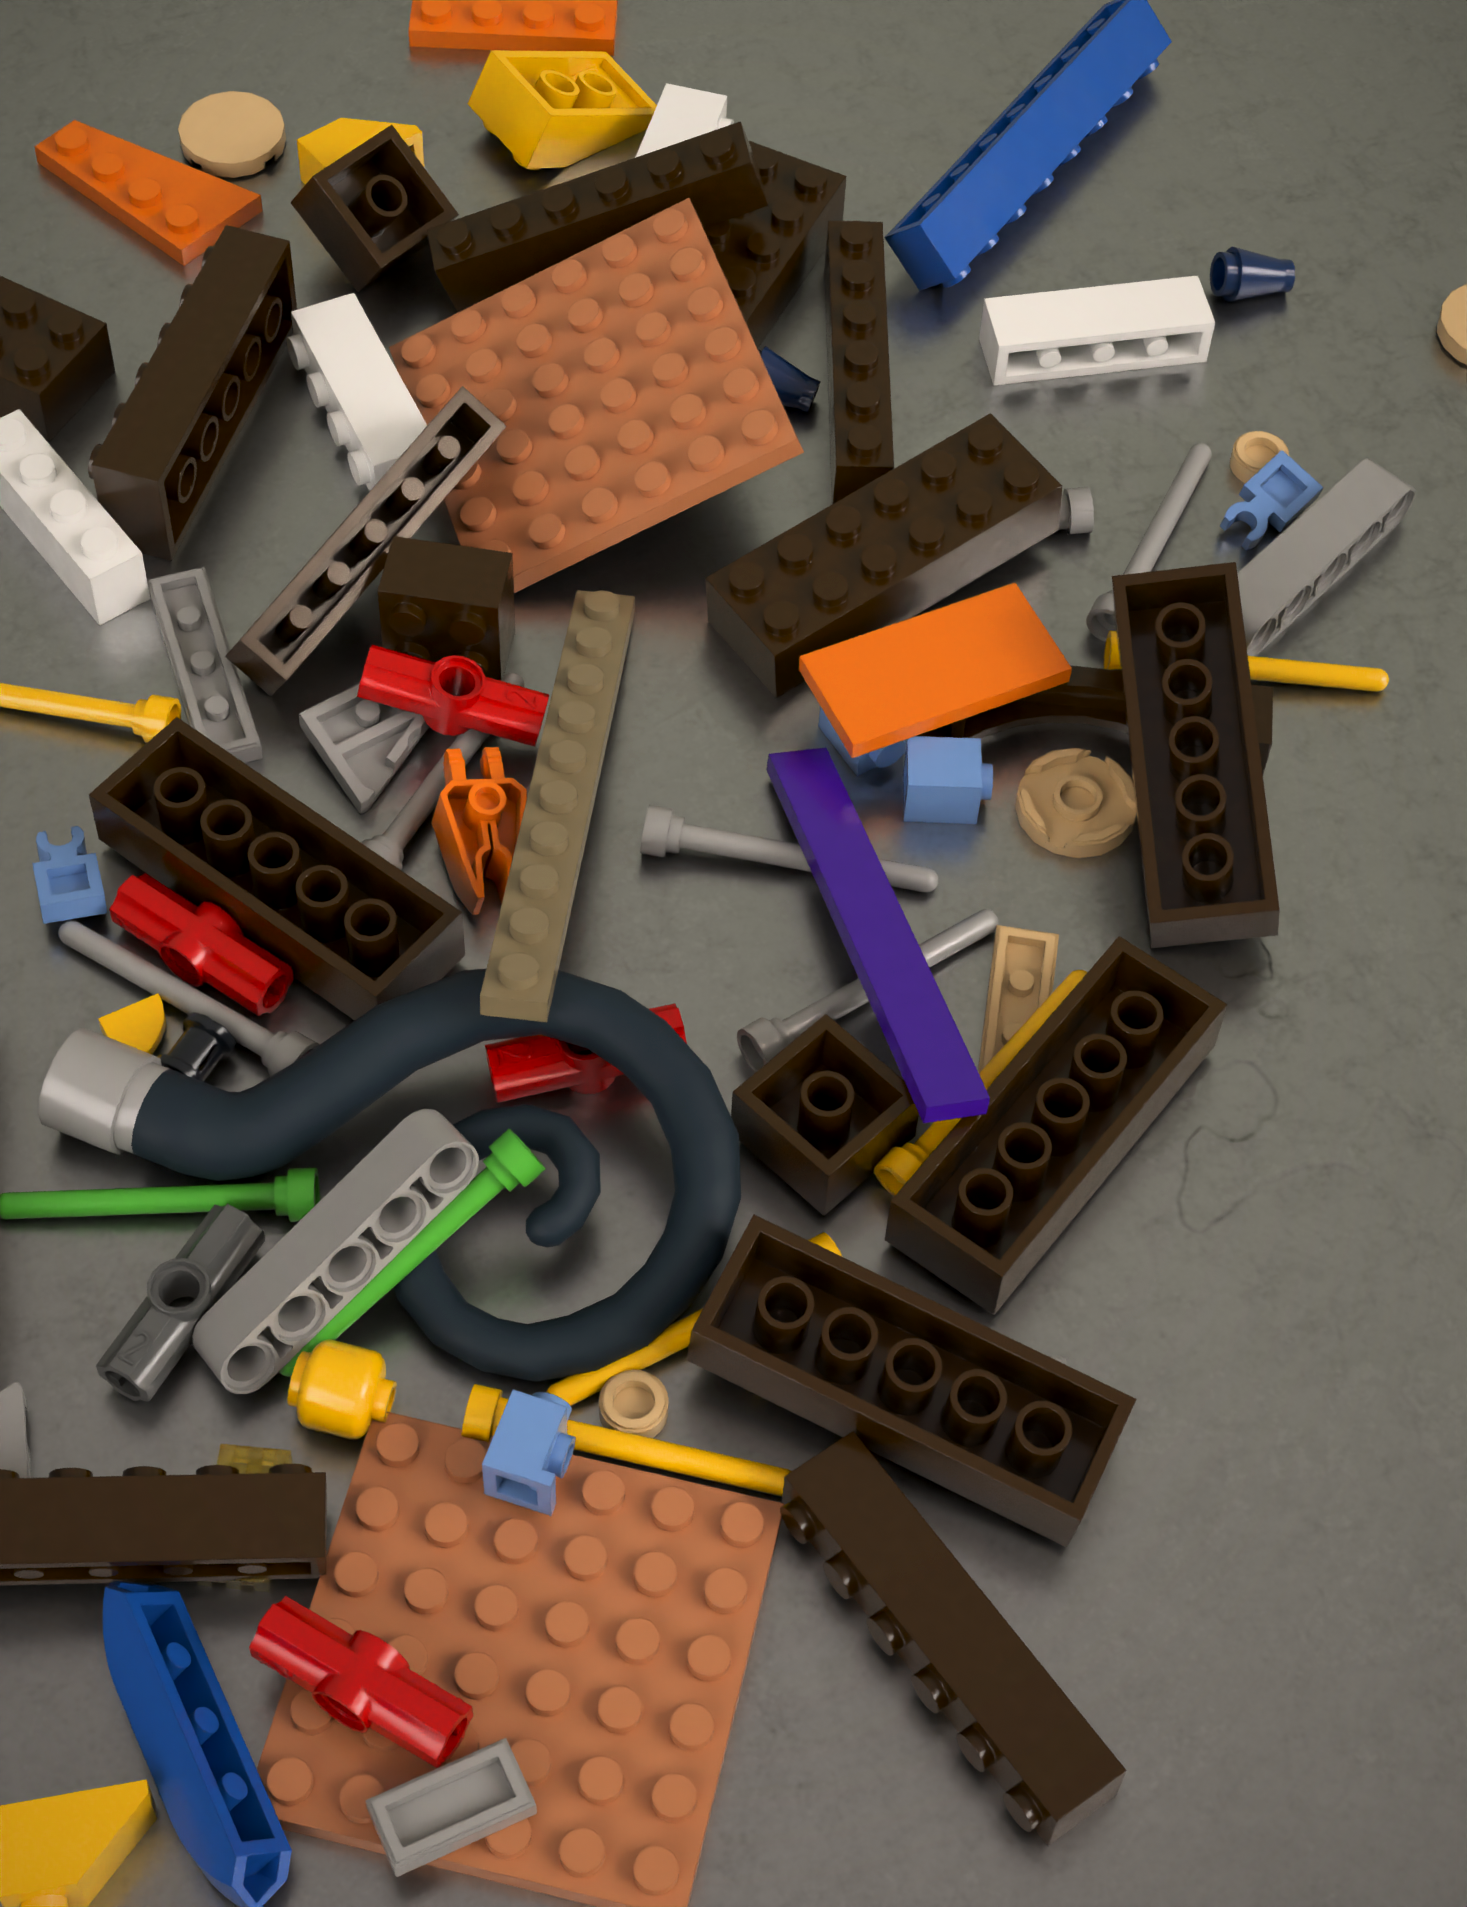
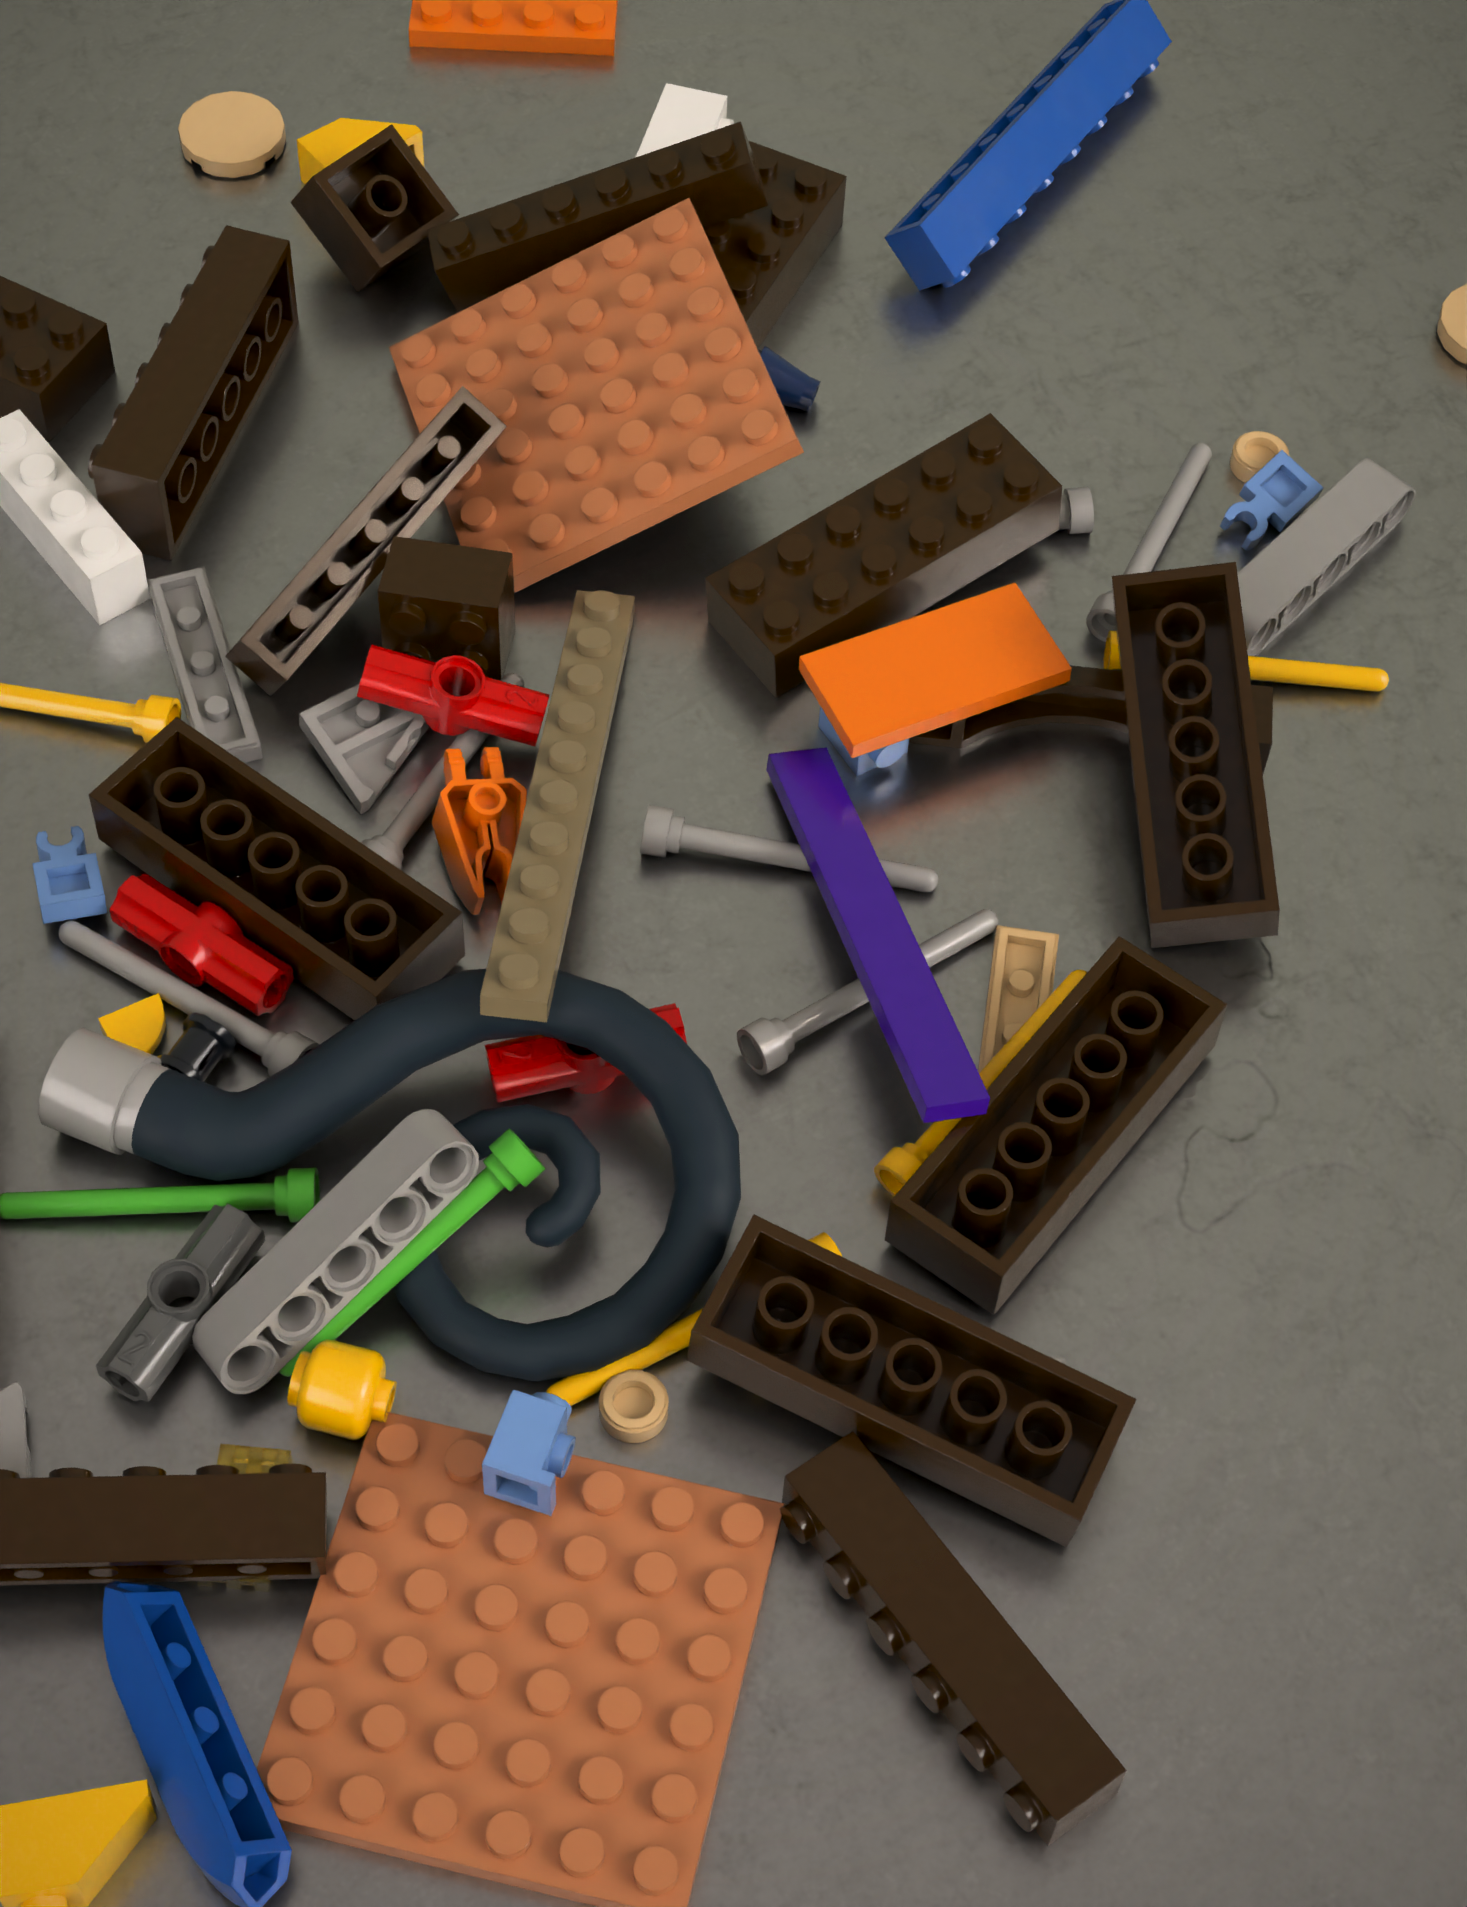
(148, 192): orange wing -> none
(356, 384): white brick -> none
(361, 1681): red piece -> none
(451, 1807): light grey tile -> none
(487, 1406): yellow piece -> none
(558, 105): yellow slope -> none
(824, 1113): dark brown brick -> none
(857, 356): dark brown brick -> none
(944, 780): medium blue brick -> none
(1076, 803): tan tile -> none
(1096, 330): white brick -> none
(1248, 274): dark blue cone -> none

